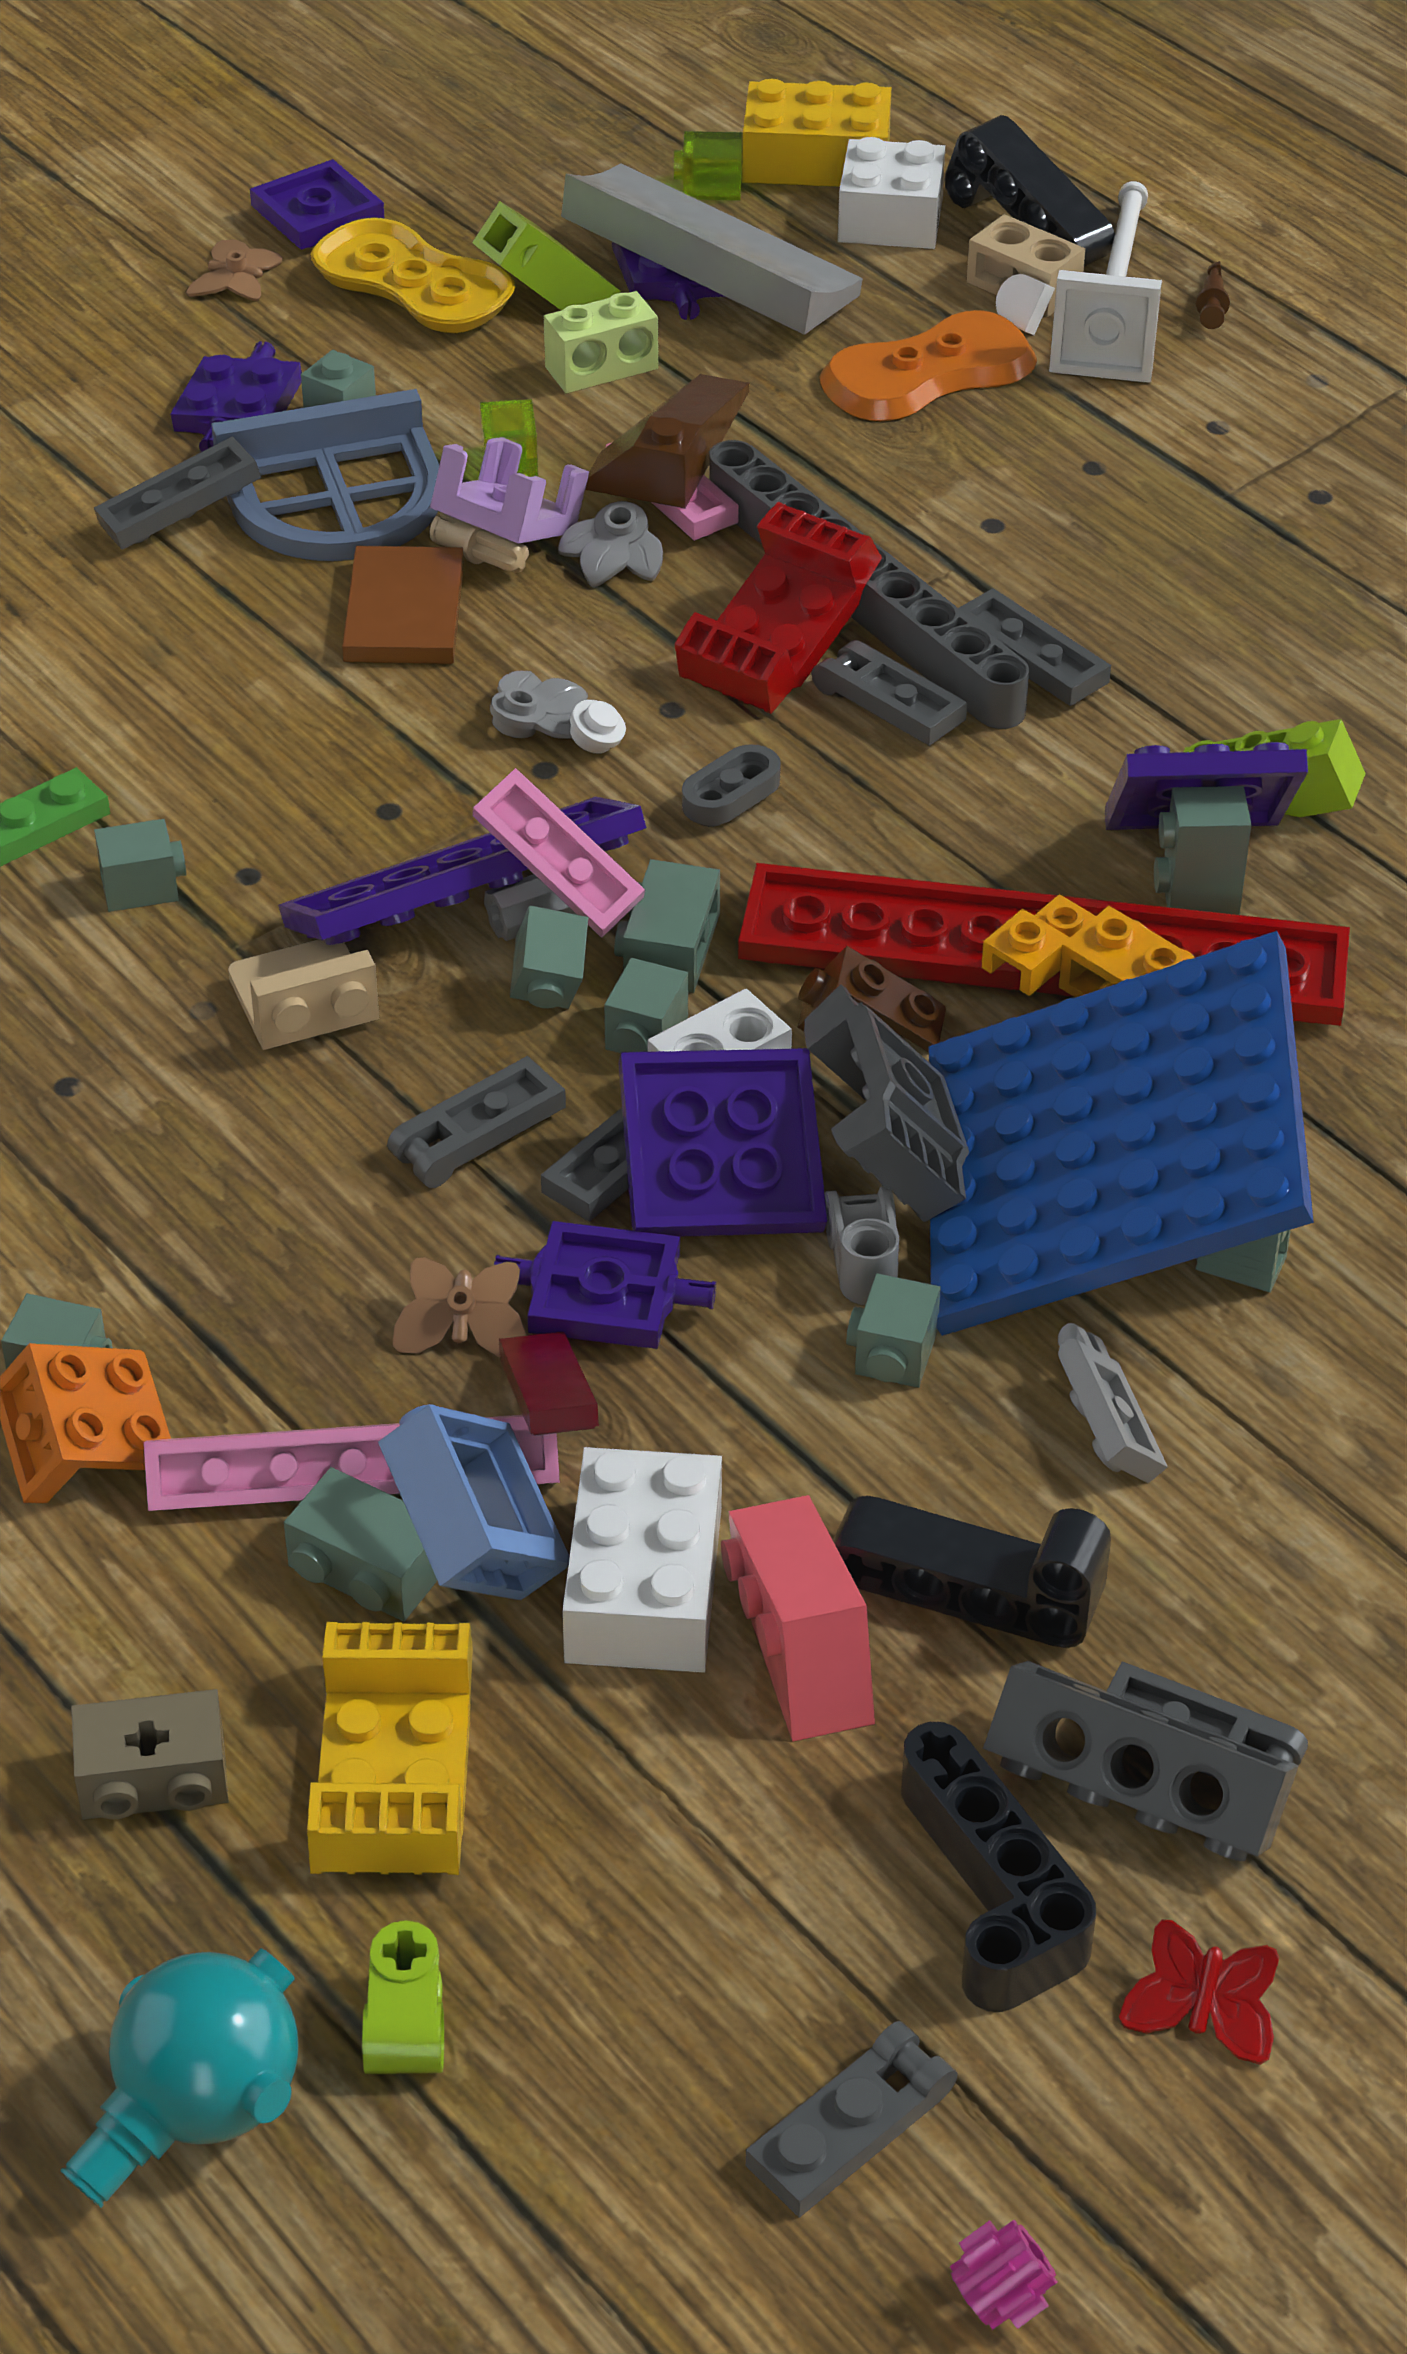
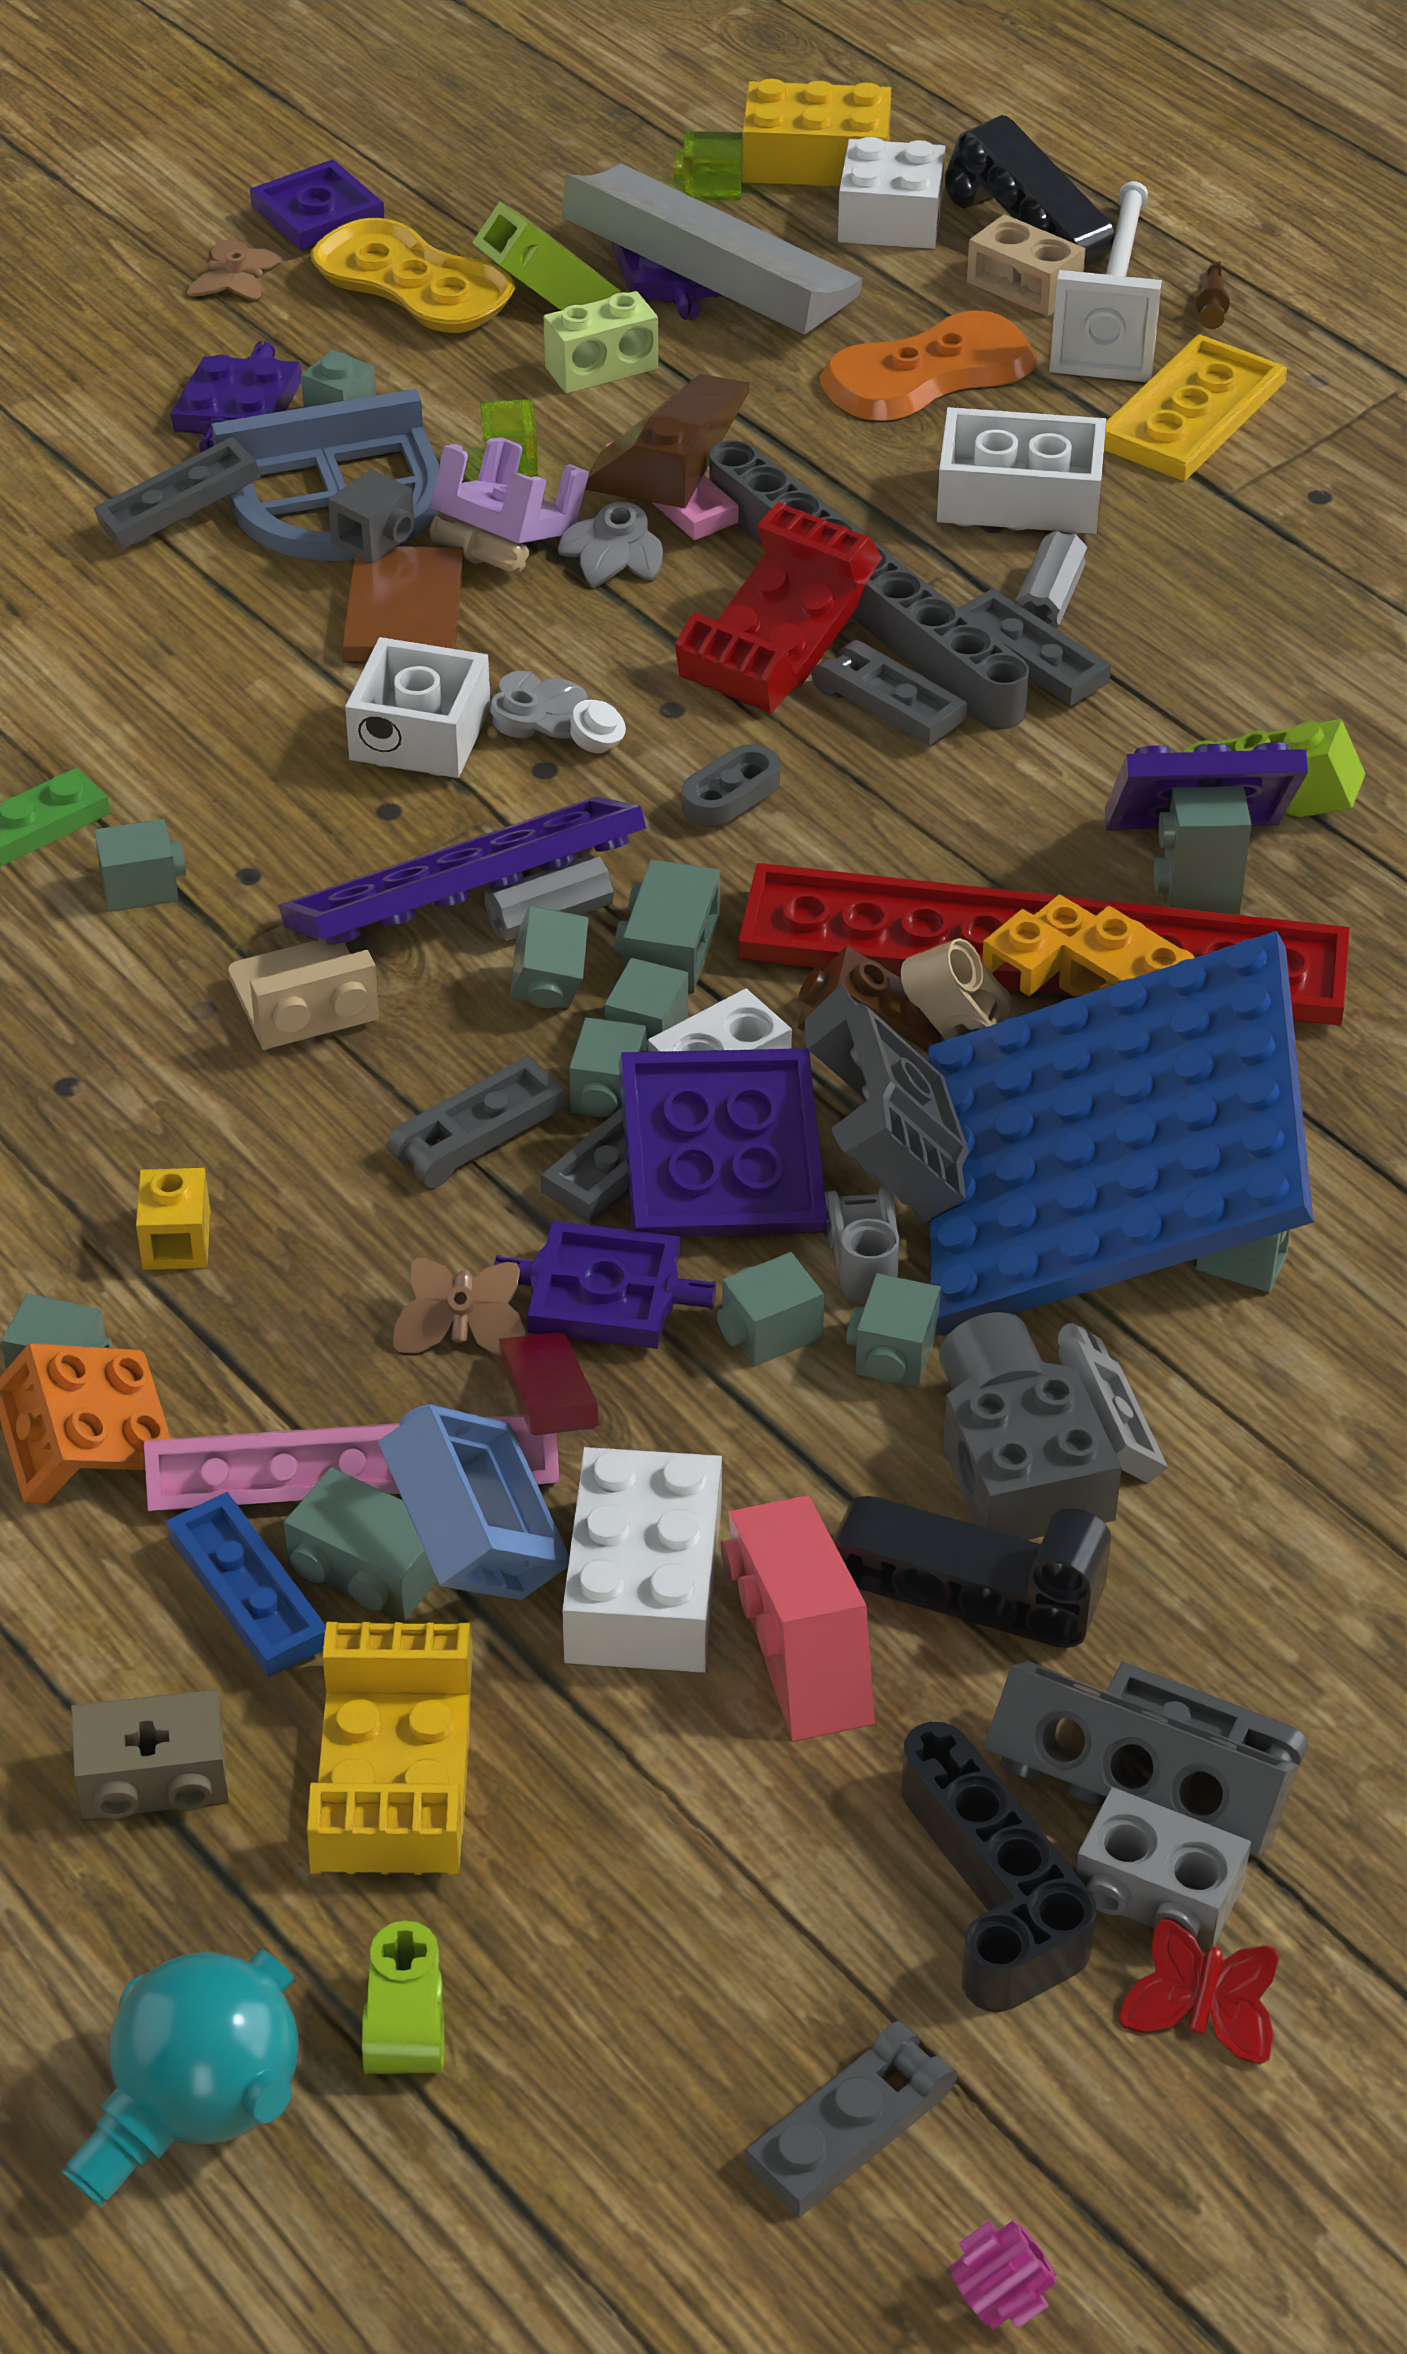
(173, 1219): none -> yellow brick
(247, 1584): none -> blue plate
(371, 516): none -> dark grey brick
(418, 707): none -> white brick
(558, 852): bright pink plate -> none
(595, 1065): none -> sand green brick
(771, 1309): none -> sand green brick
(955, 989): none -> tan piece
(1021, 470): none -> white brick
(1022, 1431): none -> dark grey brick
(1023, 301): white tile -> none
(1053, 577): none -> light grey axle
(1165, 1858): none -> light grey brick
(1192, 407): none -> yellow tile

